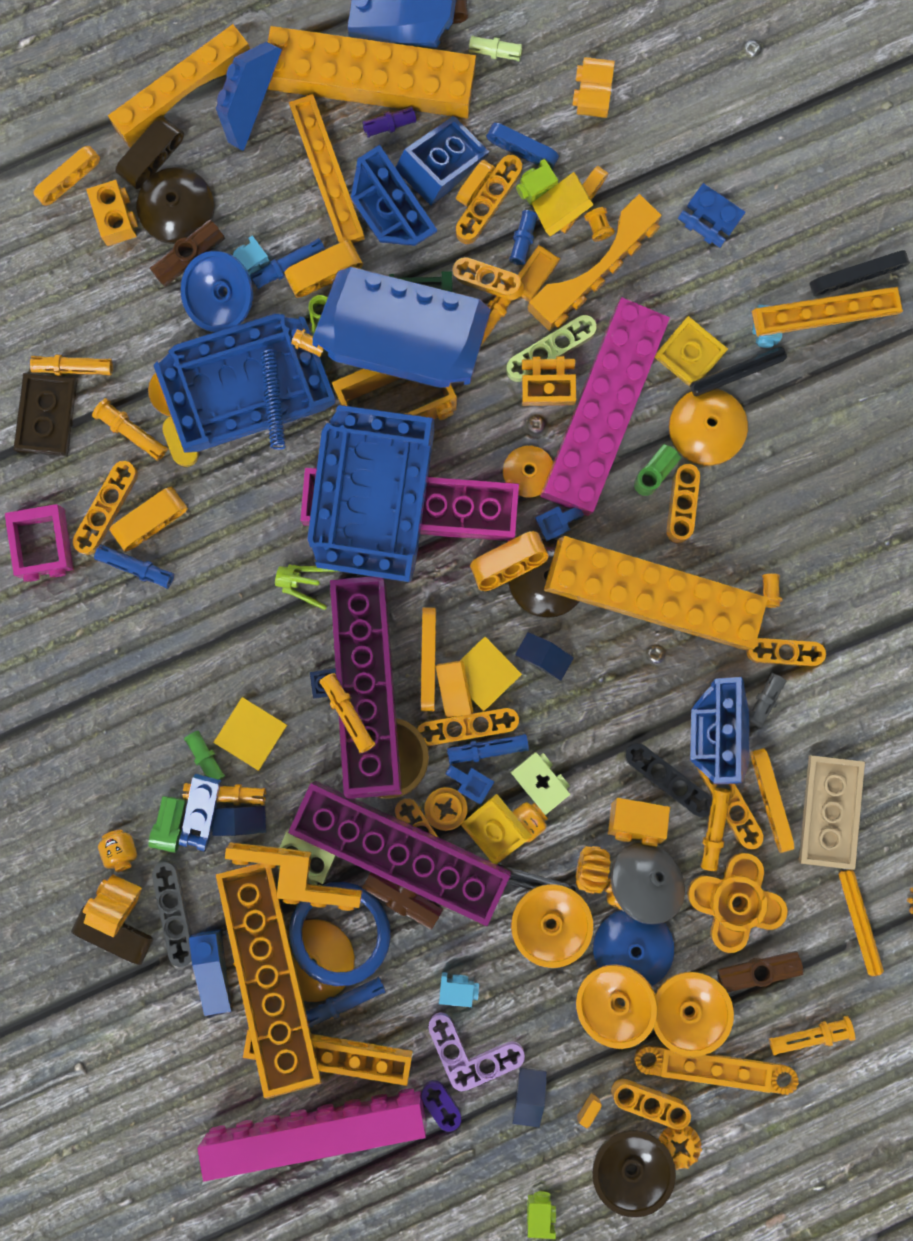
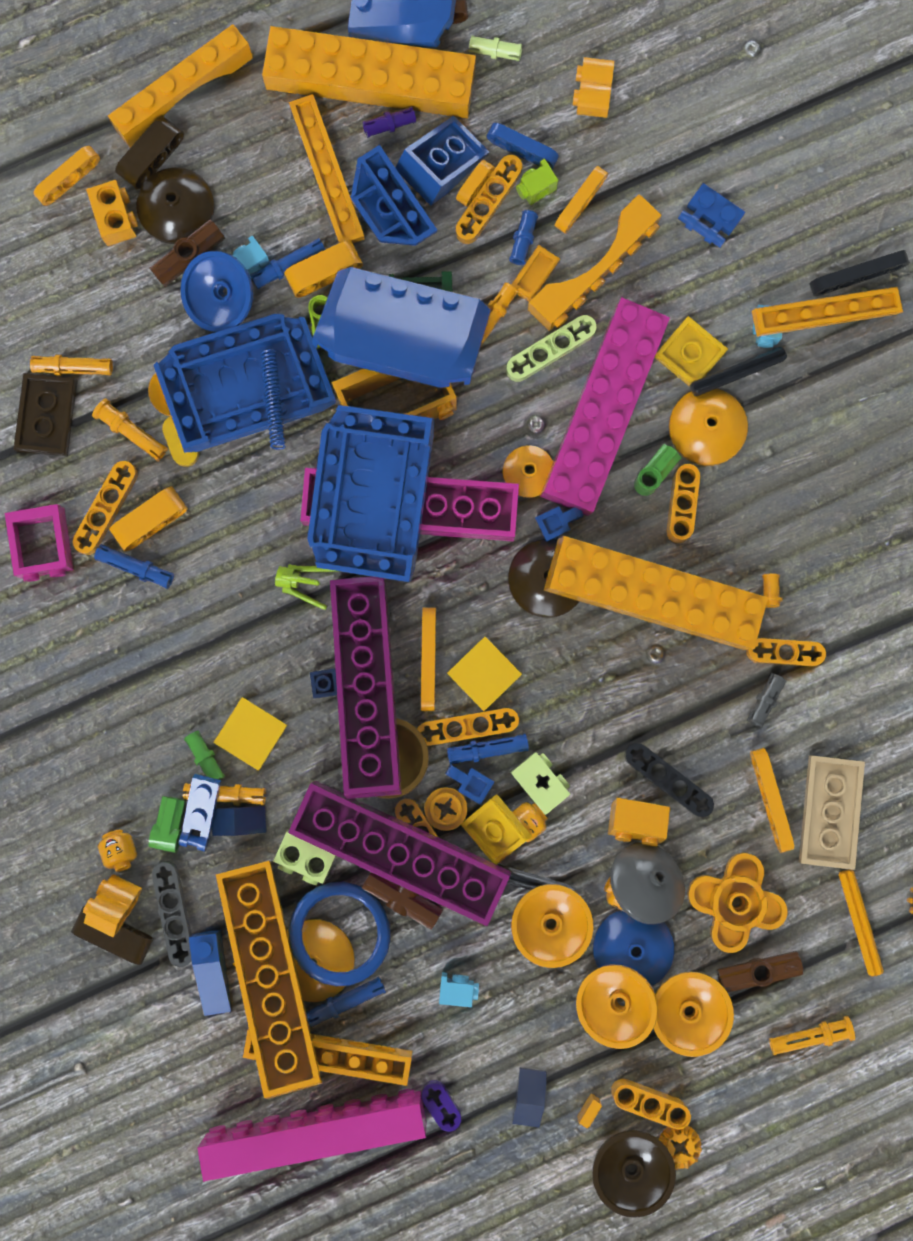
(245, 90): blue wedge -> none
(293, 876): light orange bracket -> none
(305, 341): light orange pin -> none
(347, 713): light orange pin -> none
(454, 689): light orange tile -> none
(462, 1062): lavender beam -> none
(481, 269): light orange beam -> none
(509, 561): light orange beam -> none
(540, 1216): lime brick -> none
(544, 656): dark blue slope -> none
(548, 389): light orange brick -> none
(562, 204): yellow tile -> none
(592, 869): light orange gear -> none
(599, 224): light orange bush -> none
(714, 837): light orange pin -> none
(717, 1070): light orange plate -> none
(721, 731): blue wedge -> none
(737, 799): light orange beam -> none

